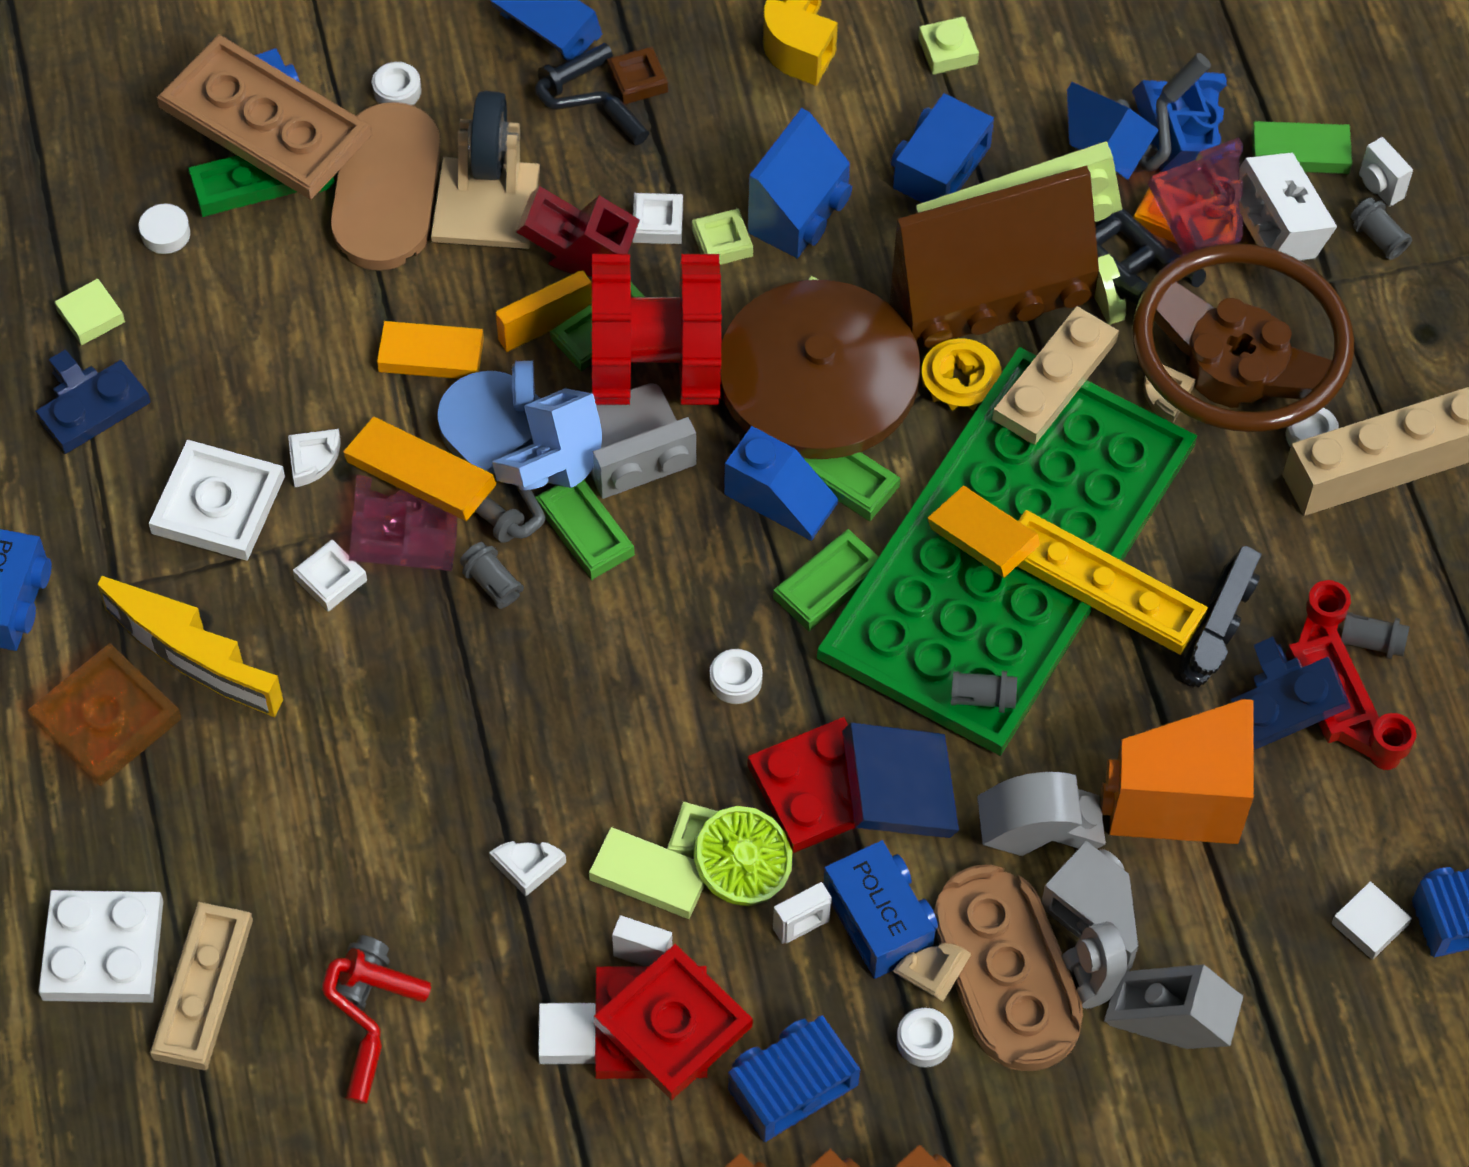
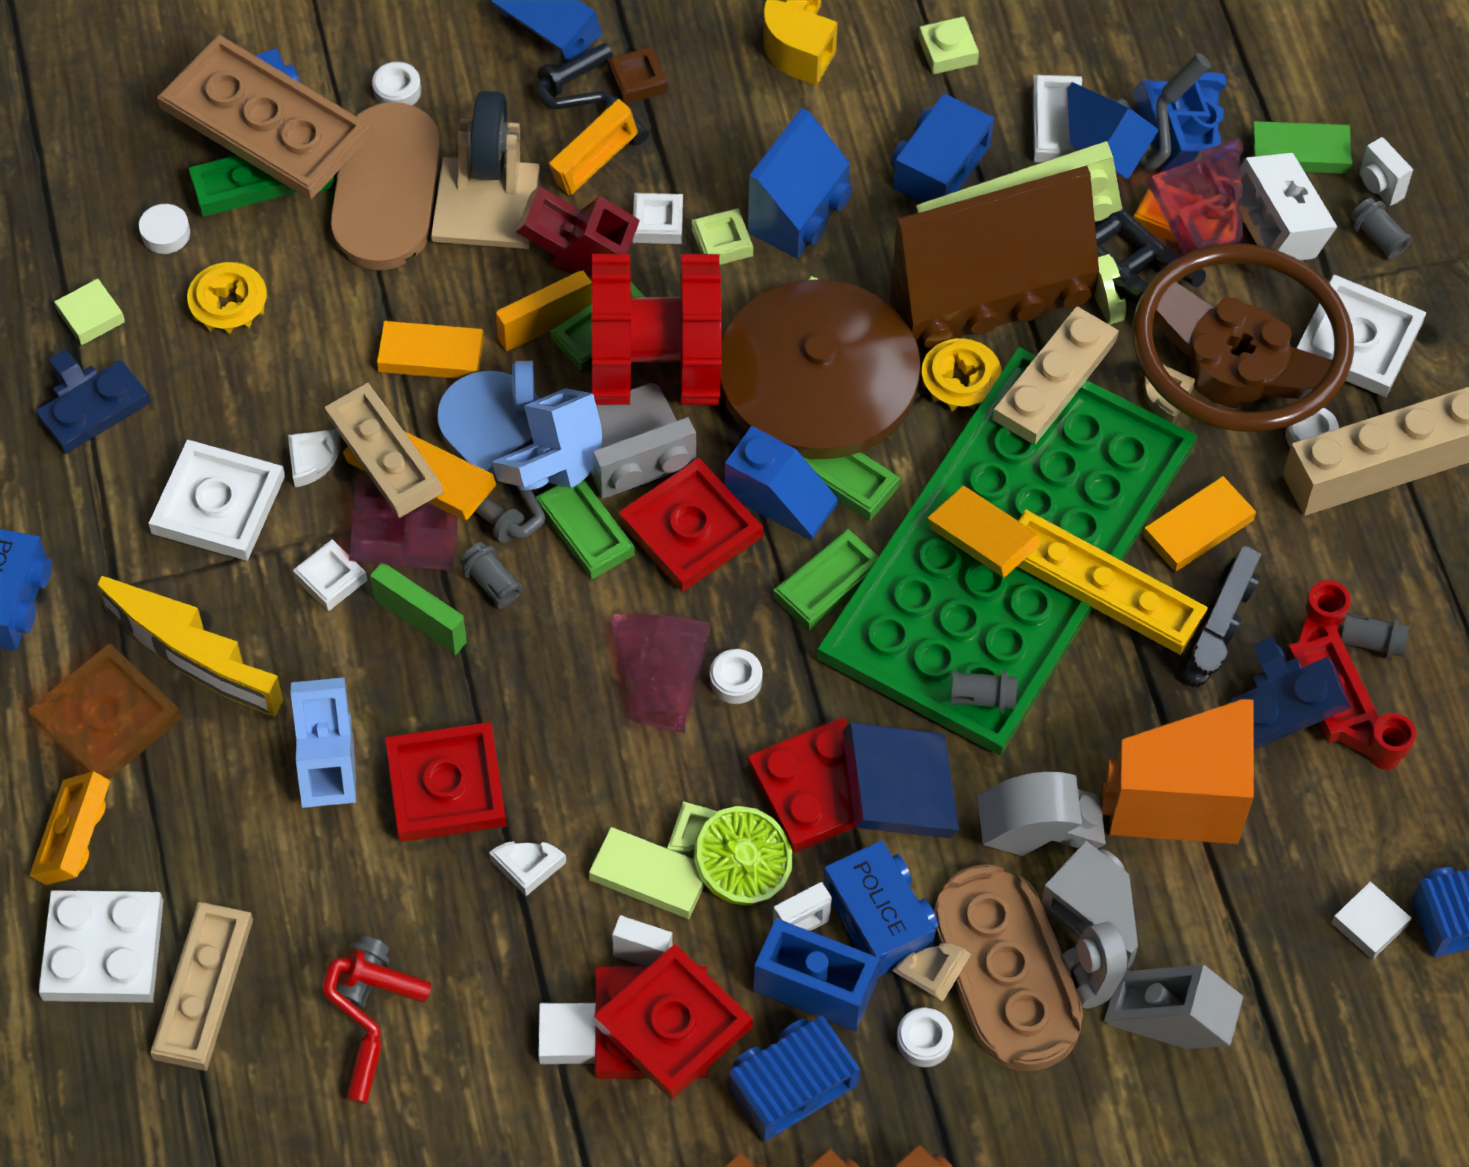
(70, 828): none -> light orange plate
(221, 281): none -> yellow gear
(323, 742): none -> light blue brick
(384, 450): none -> tan plate
(418, 608): none -> bright green tile
(445, 782): none -> red plate
(593, 147): none -> light orange tile
(660, 666): none -> clear pink slope
(690, 524): none -> red plate
(816, 974): none -> blue brick
(1051, 116): none -> white tile
(1199, 524): none -> light orange tile
(1381, 332): none -> white plate

